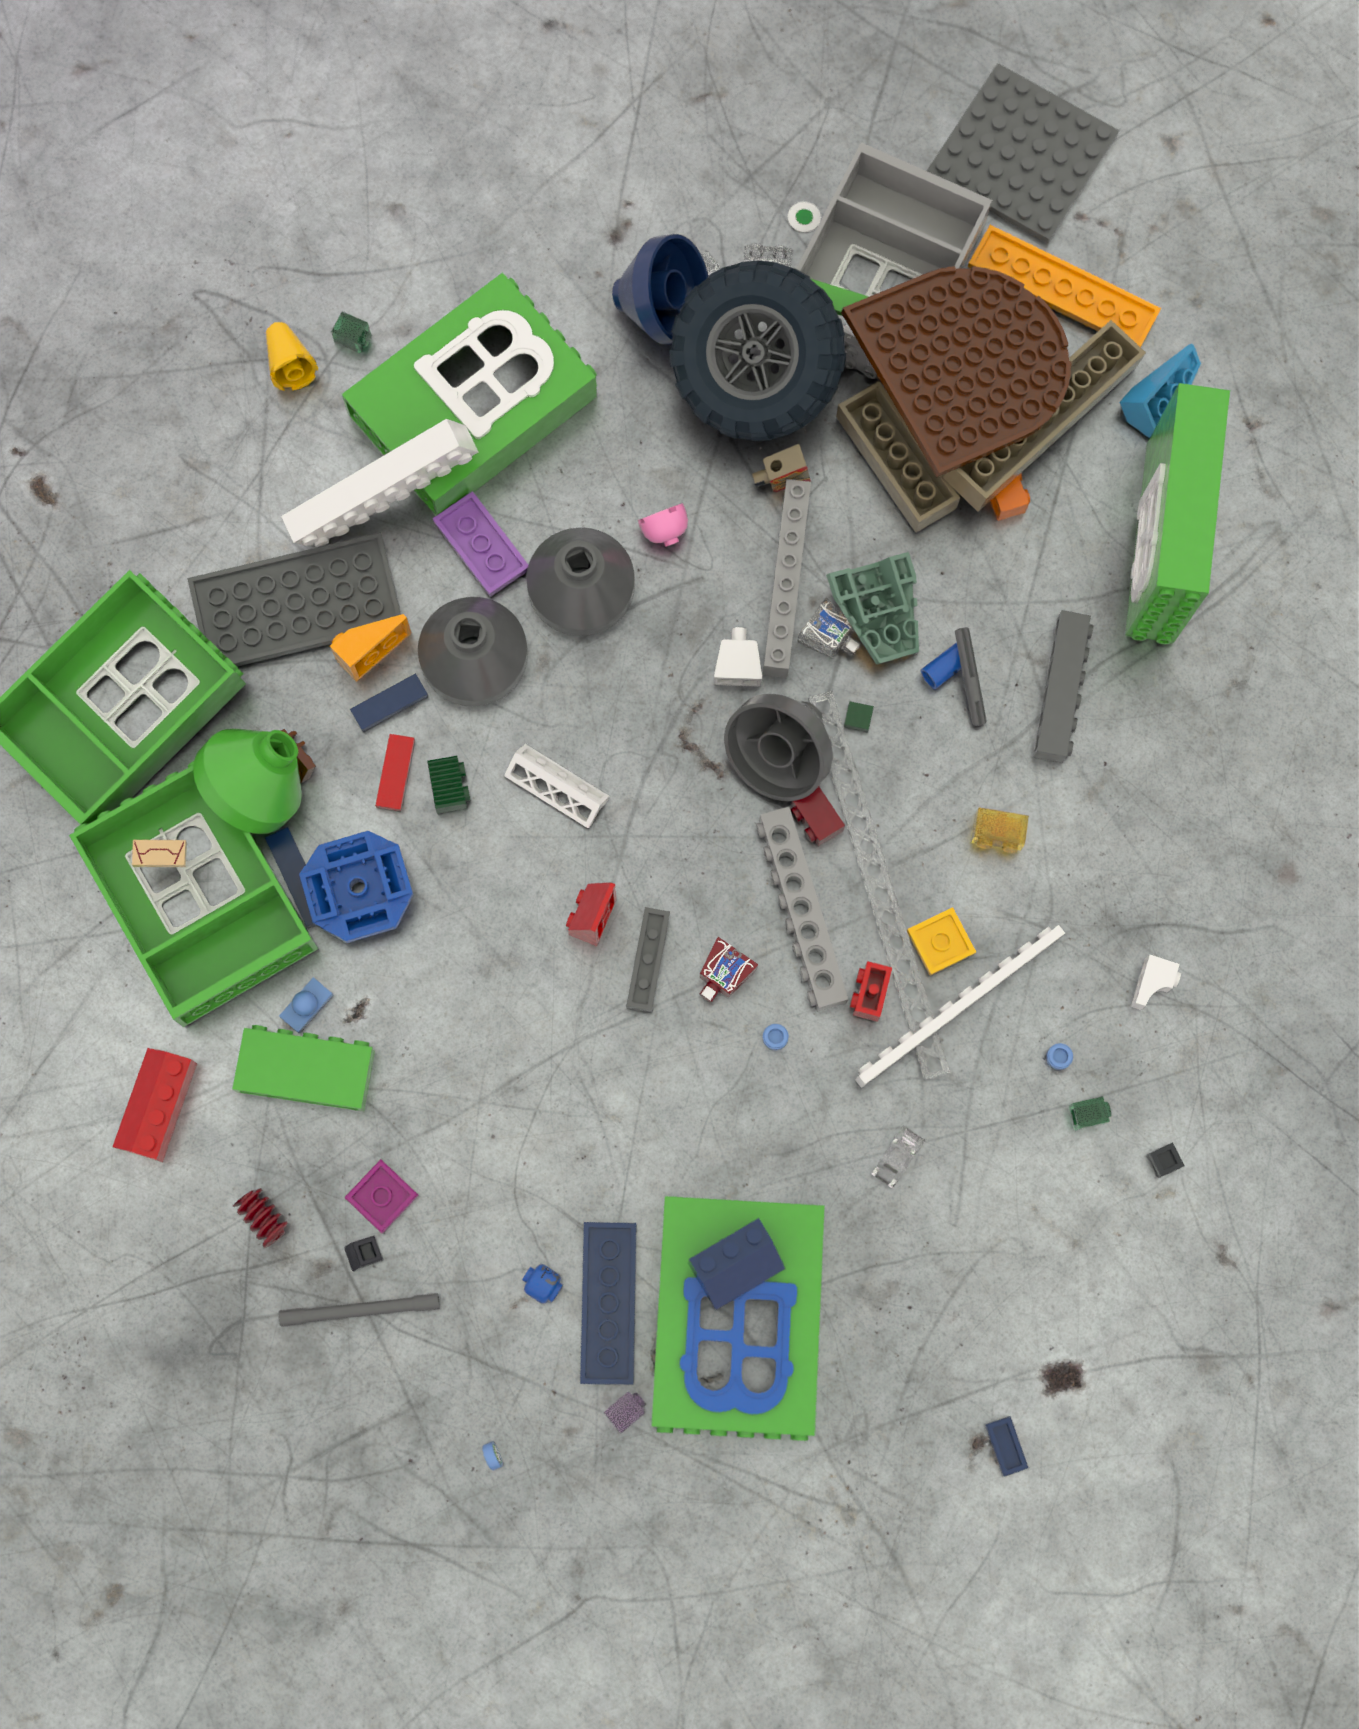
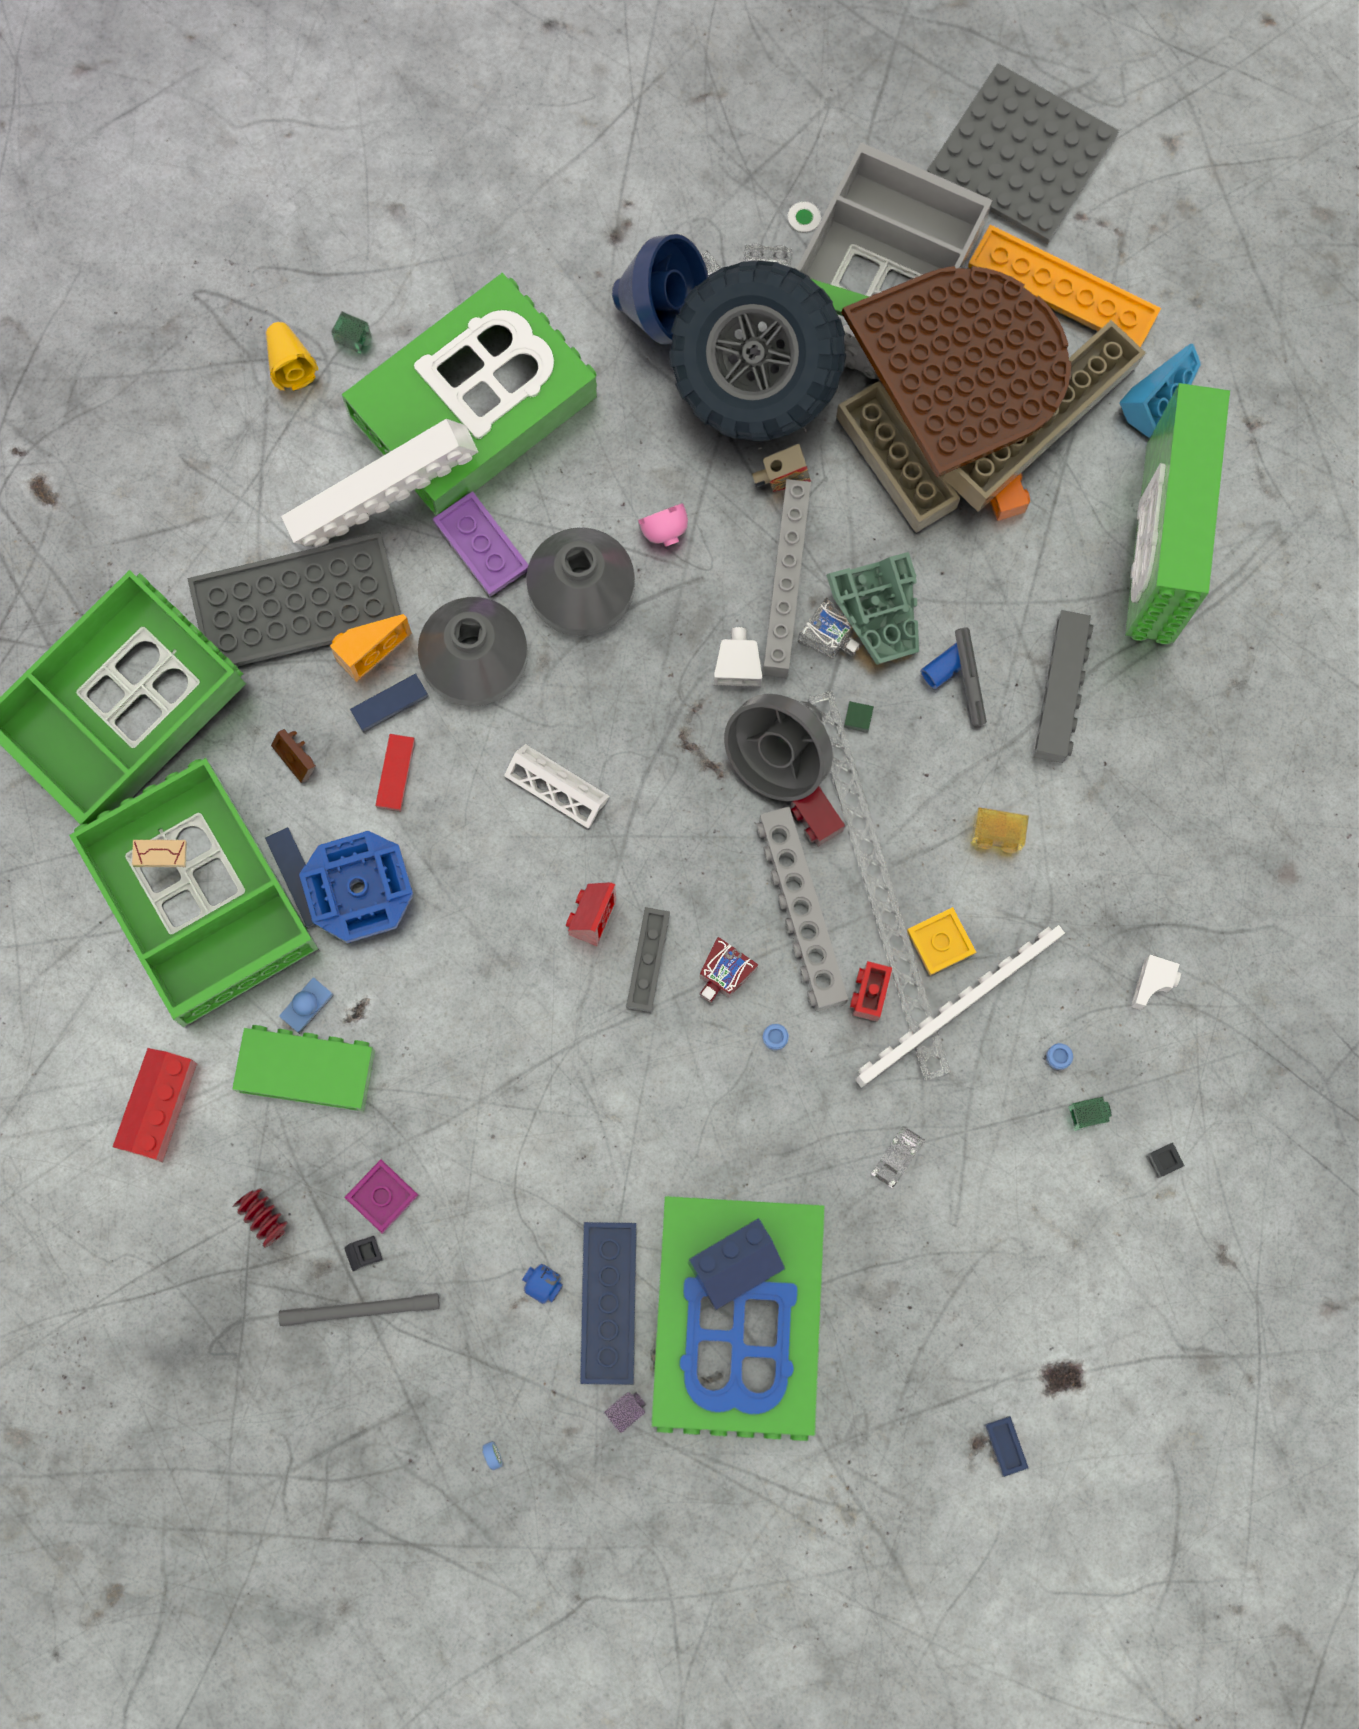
(250, 778): bright green cone -> none
(447, 784): dark green brick -> none

